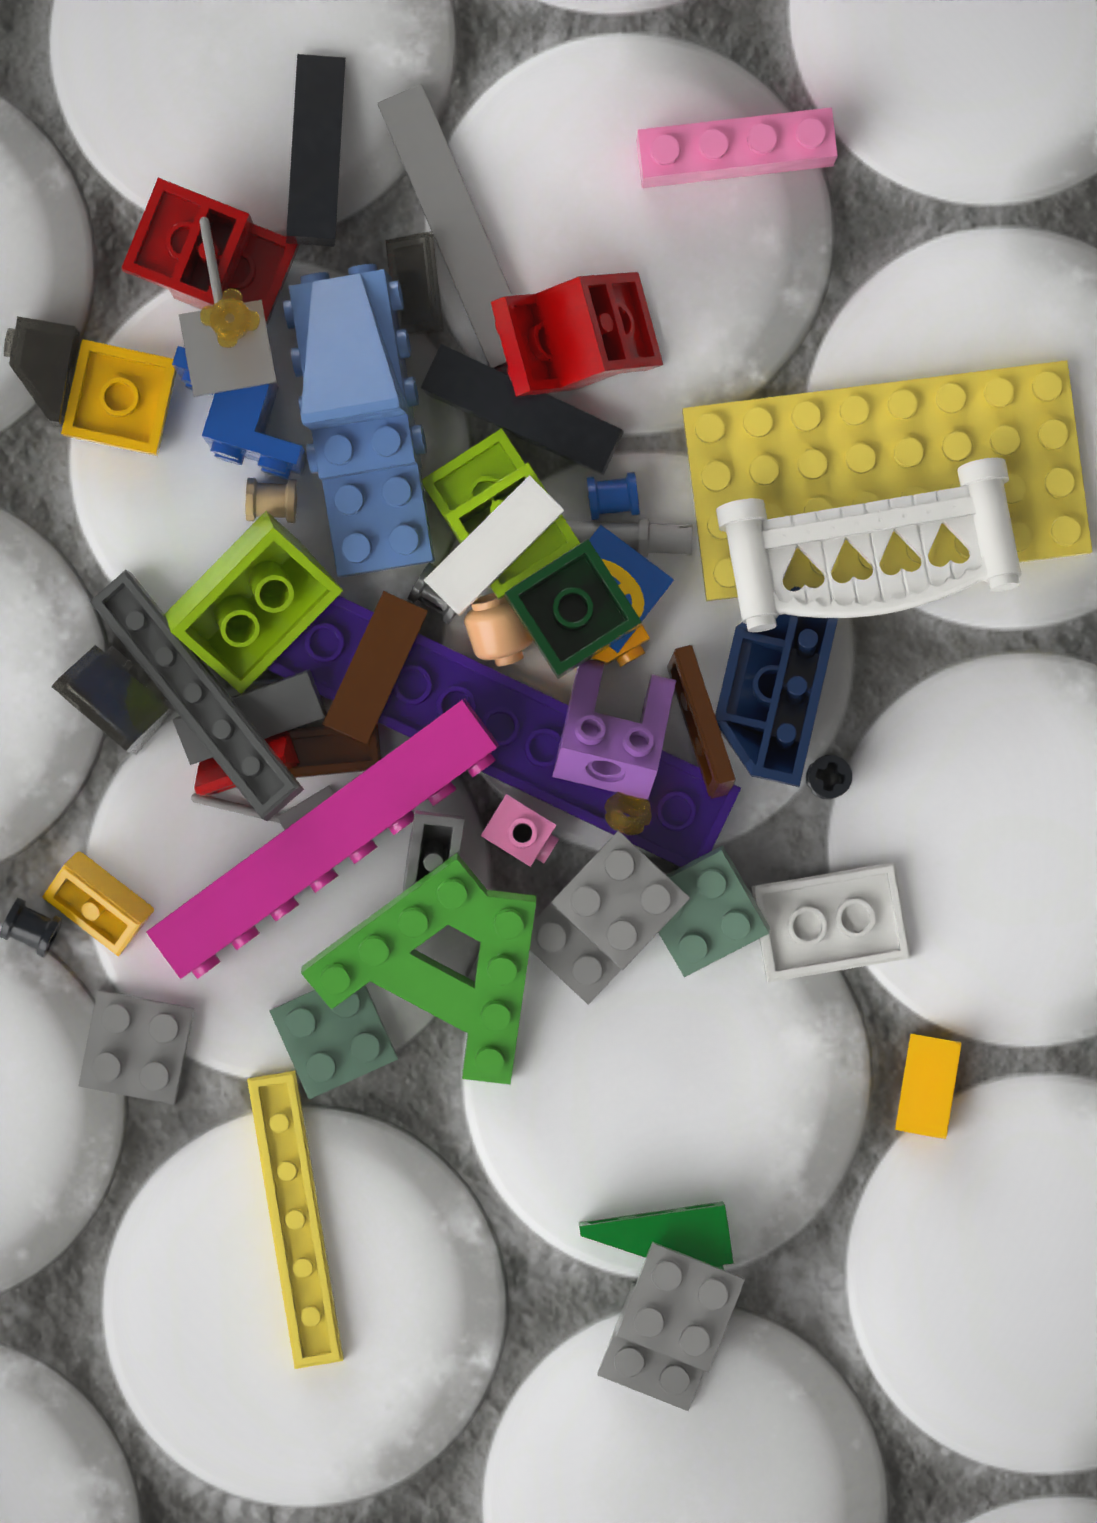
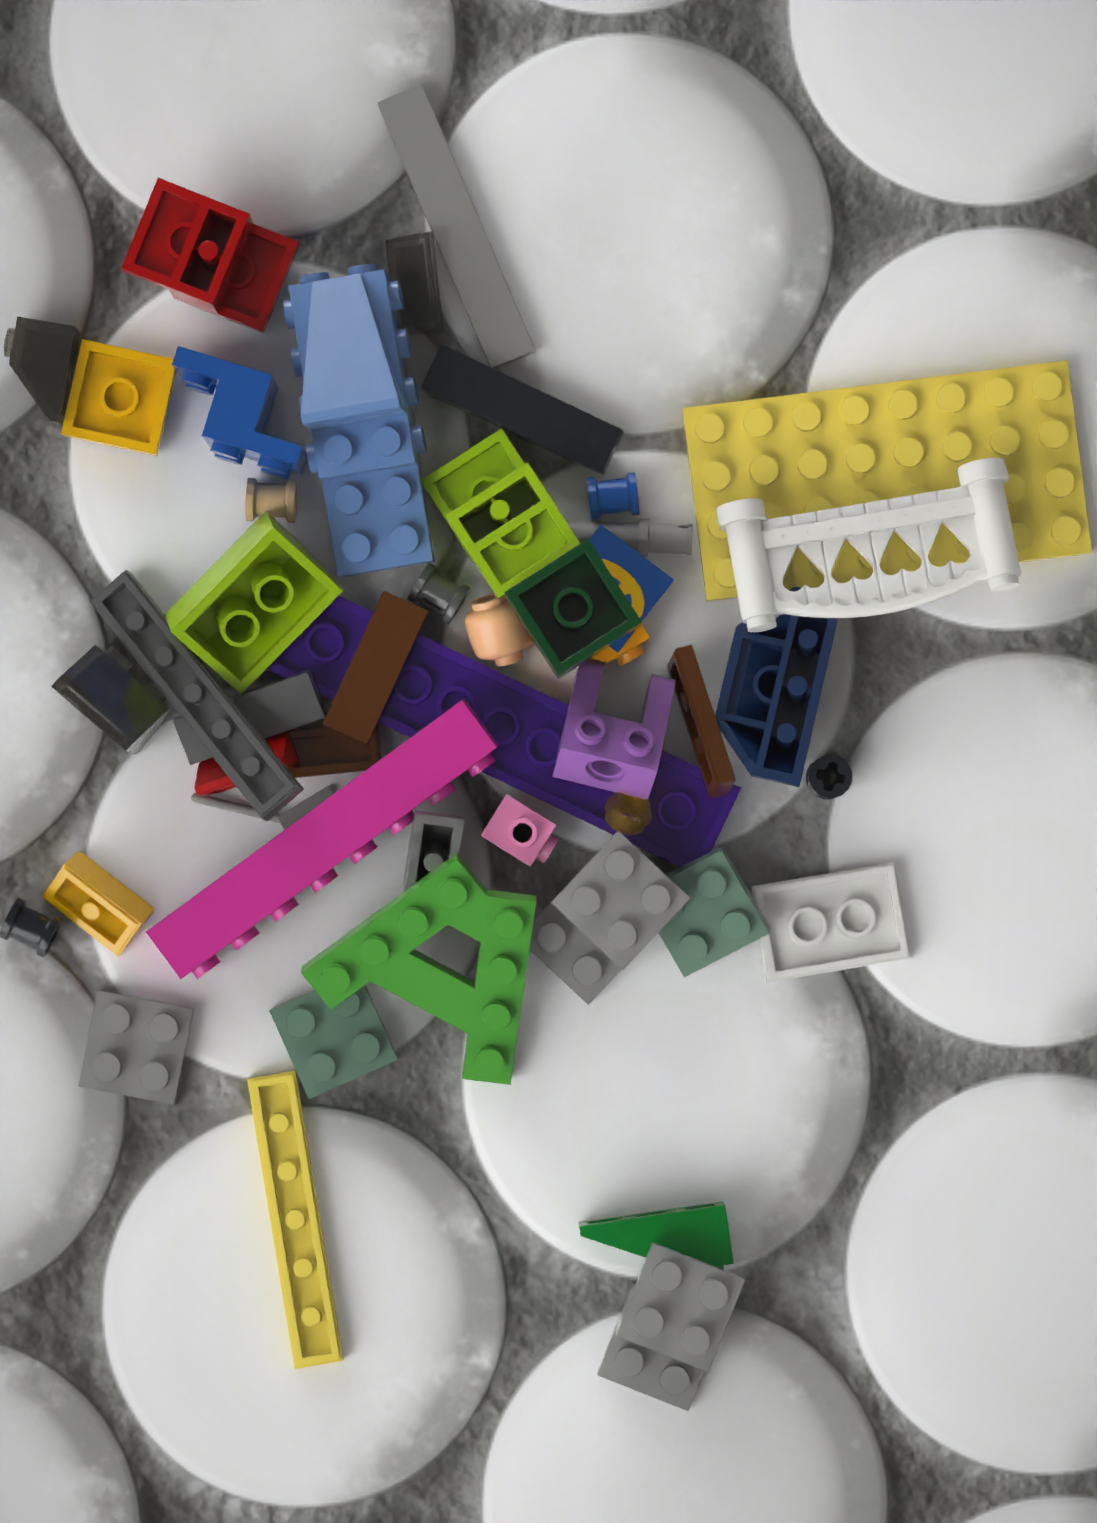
(220, 368): light grey piece -> none
(244, 321): clear yellow plate -> none
(315, 150): black slope -> none
(494, 545): white tile -> none
(576, 333): red bracket -> none
(736, 147): bright pink brick -> none
(928, 1086): yellow slope -> none

